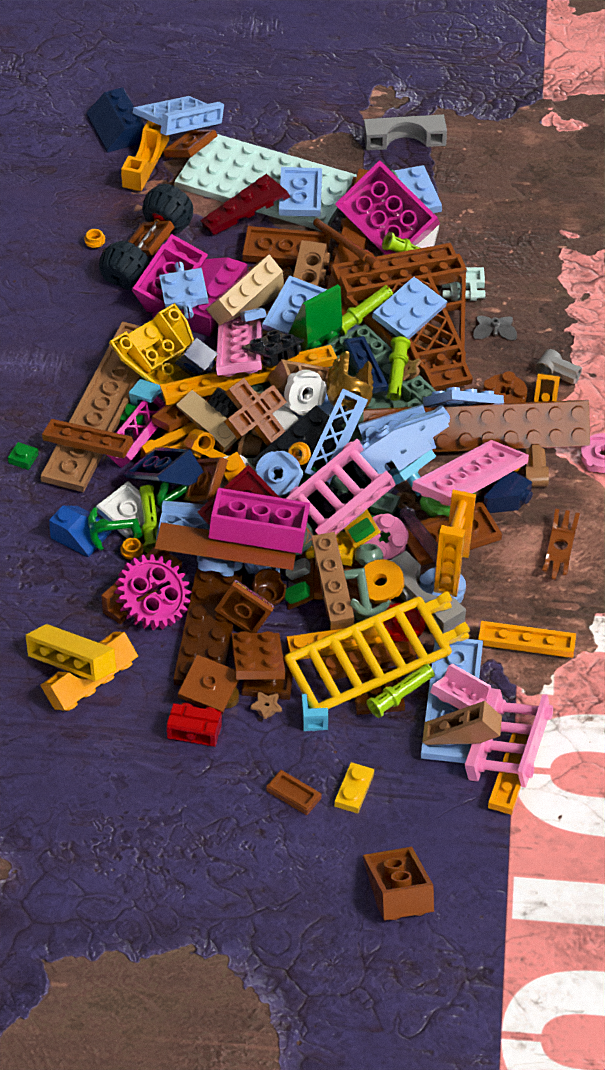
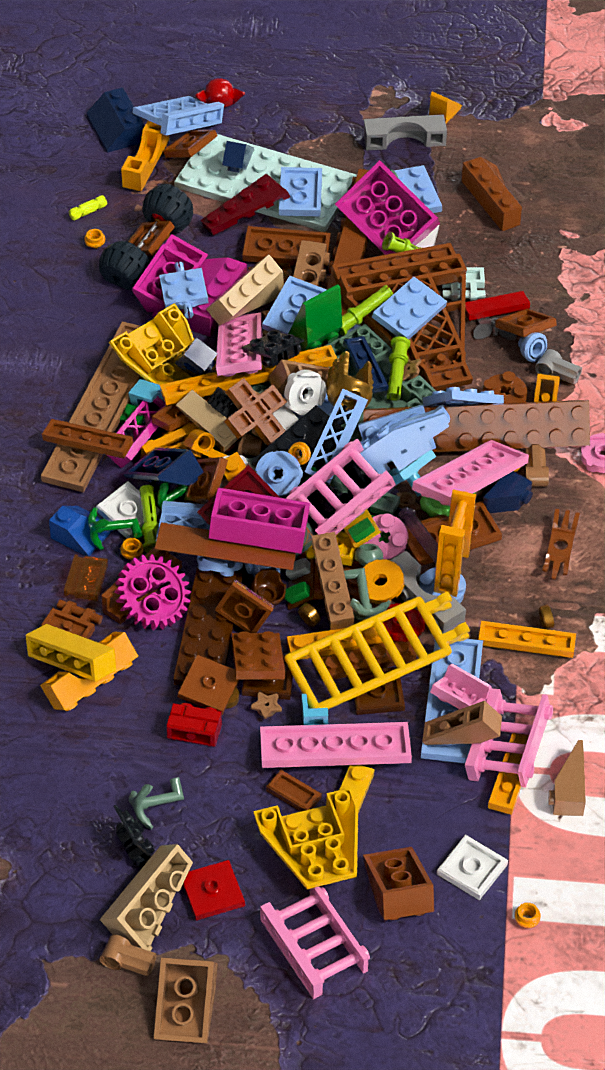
(23, 456): green plate -> none
(64, 620): none -> dark orange plate
(86, 577): none -> clear orange plate
(87, 207): none -> neon yellow axle
(122, 954): none -> medium nougat piece
(131, 836): none -> black hinge
(140, 801): none -> sand green piece
(148, 897): none -> tan wedge
(185, 1000): none -> medium nougat slope
(213, 890): none -> red plate
(220, 91): none -> red piece
(237, 156): none -> dark blue slope
(253, 314): light blue tile -> none
(300, 958): none -> bright pink fence
(309, 615): none -> pearl gold tile
(316, 842): none -> yellow wedge
(335, 744): none -> bright pink plate
(364, 255): dark orange bar -> none
(392, 695): lime pin -> none
(441, 105): none -> light orange slope
(472, 867): none -> white tile
(488, 188): none -> dark orange wedge
(496, 305): none -> red tile
(525, 322): none -> dark orange tile
(527, 909): none -> light orange plate
(533, 346): none -> light blue brick
(546, 616): none -> pearl gold tile
(569, 786): none -> medium nougat slope

